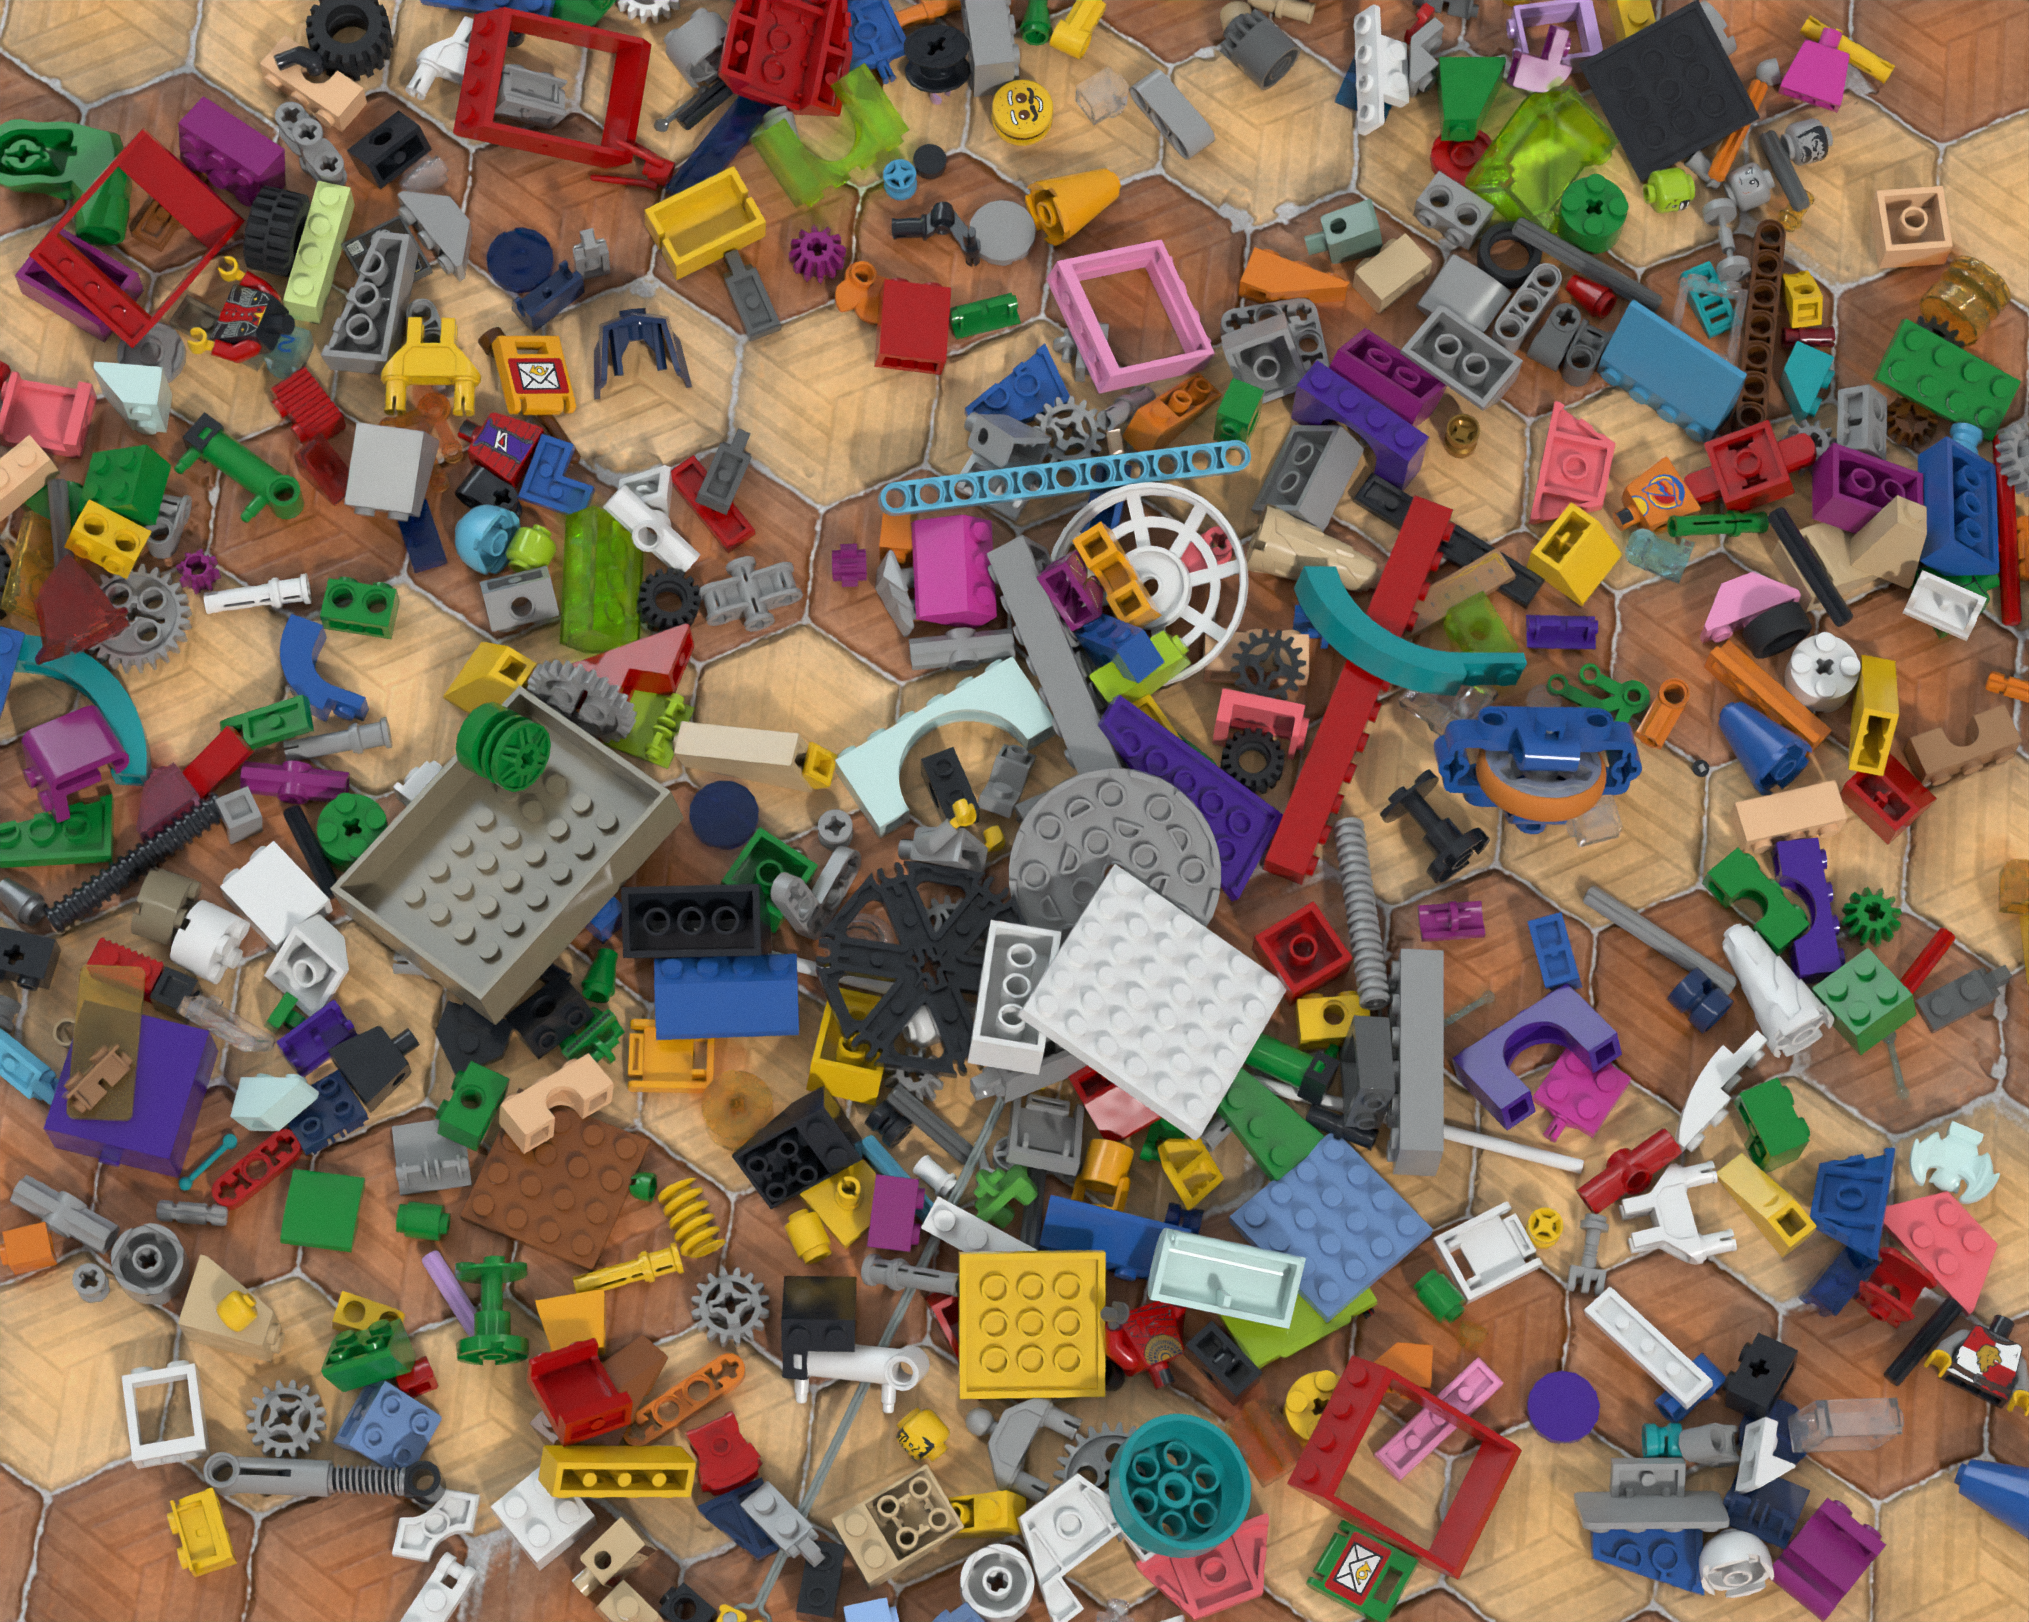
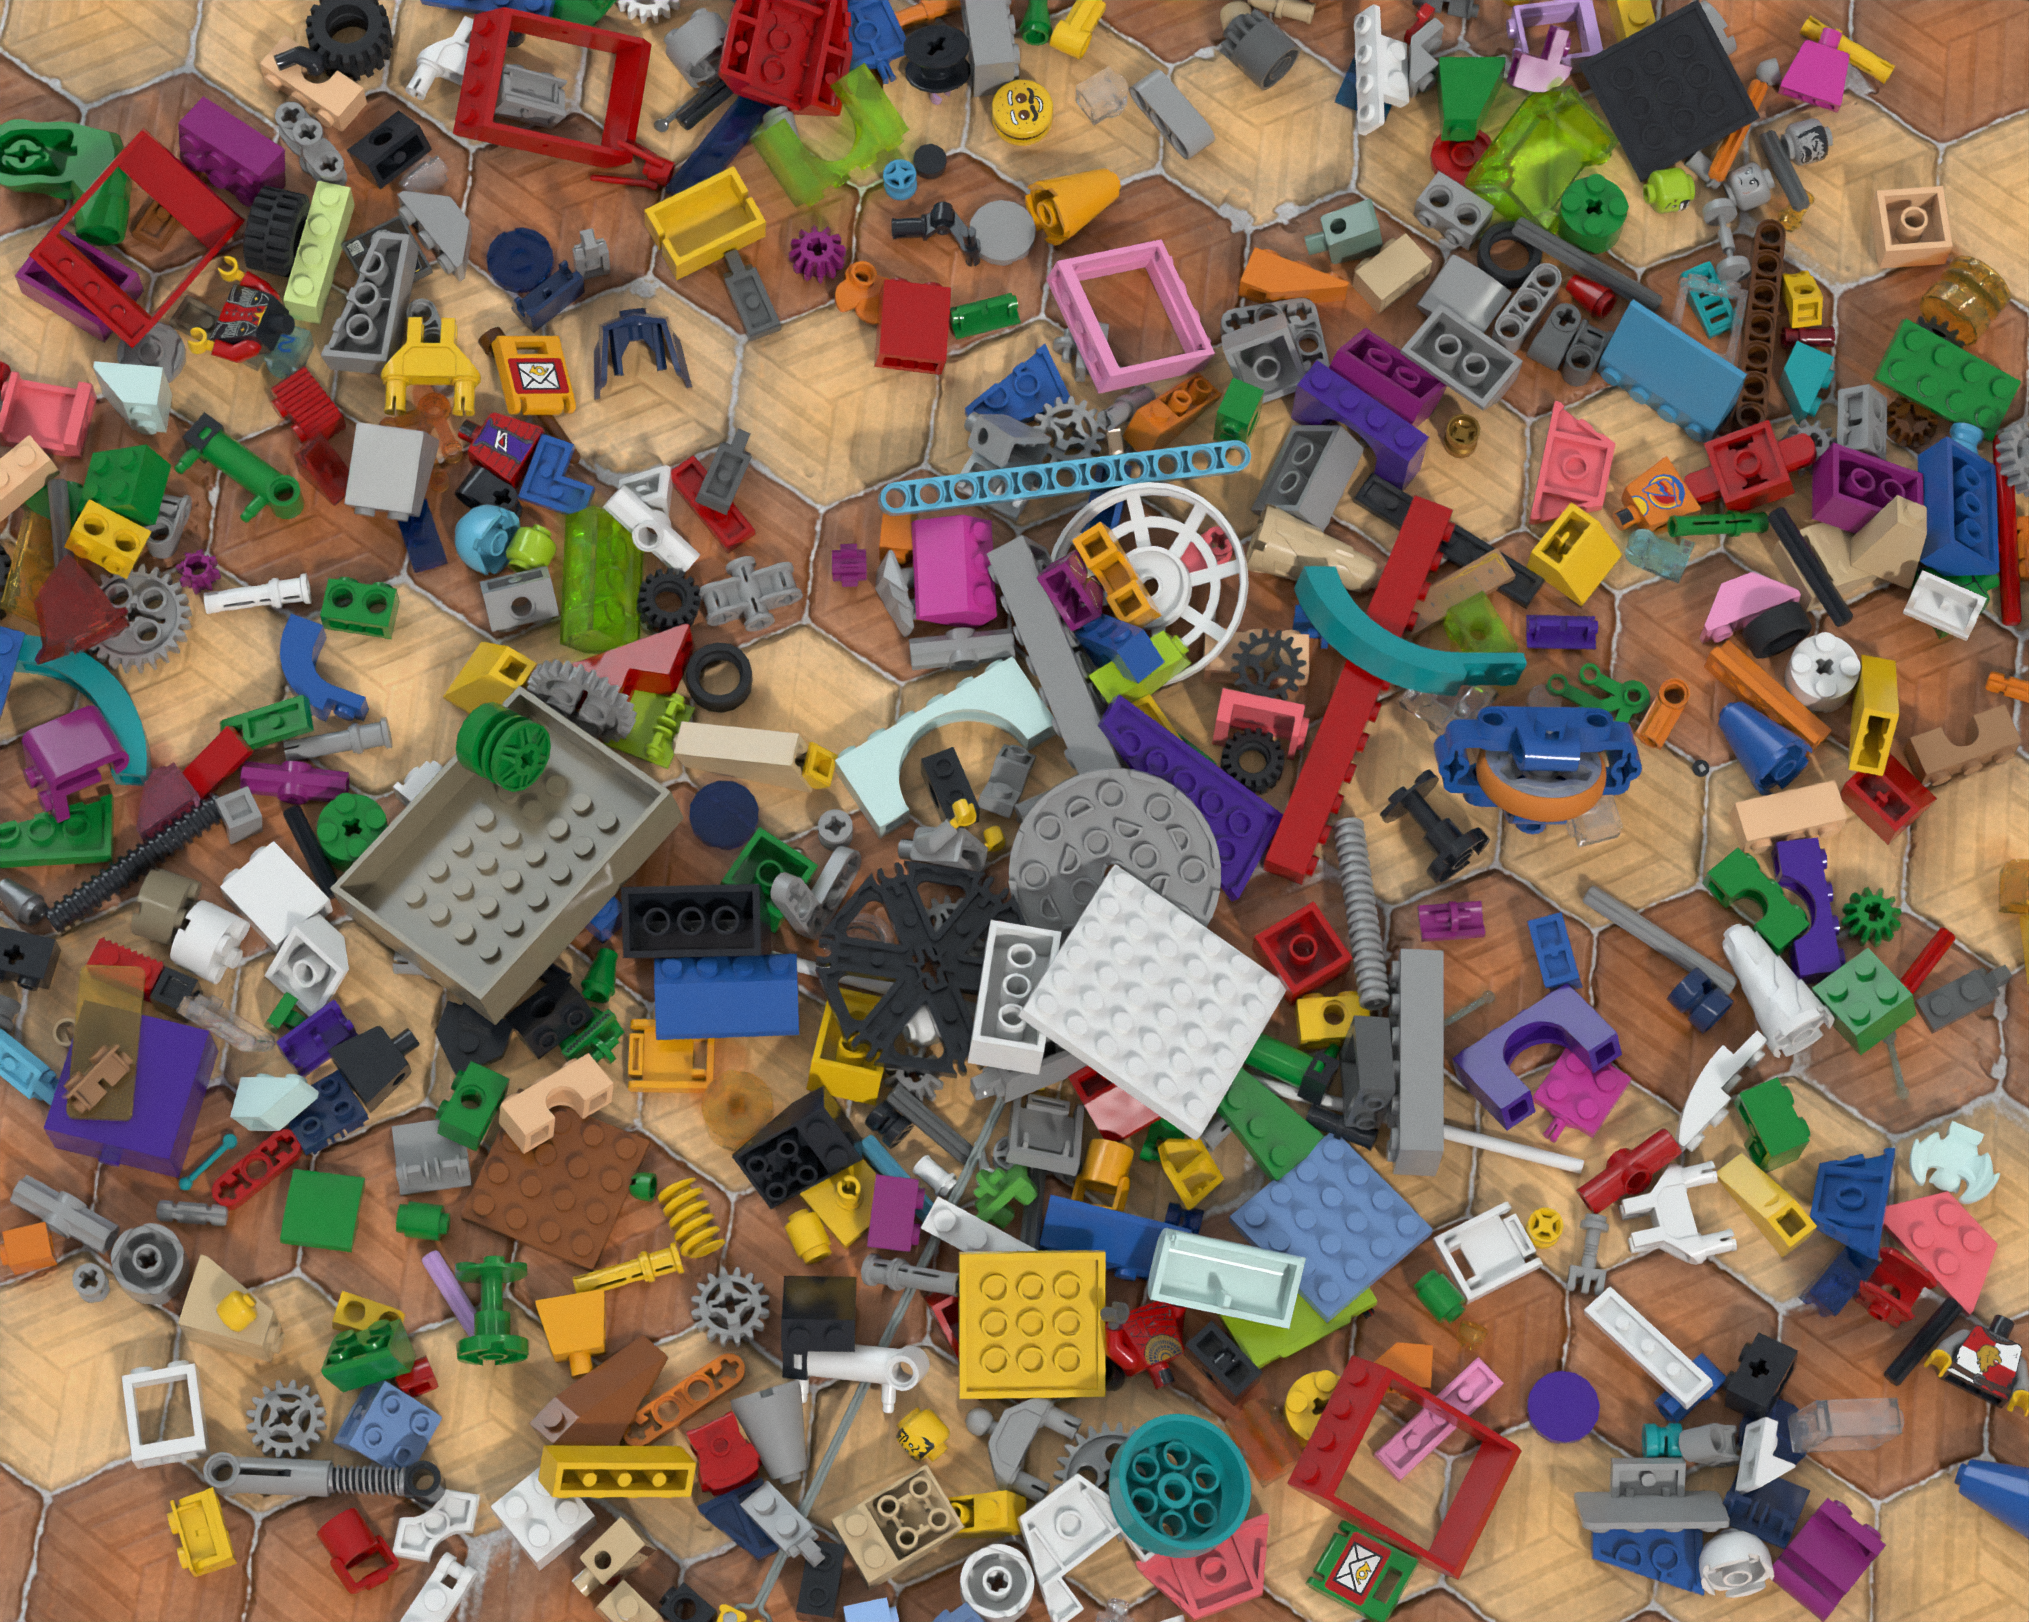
(350, 1544): none -> red piece
(577, 1392): red panel -> none
(711, 653): none -> black tyre
(775, 1428): none -> light grey cone

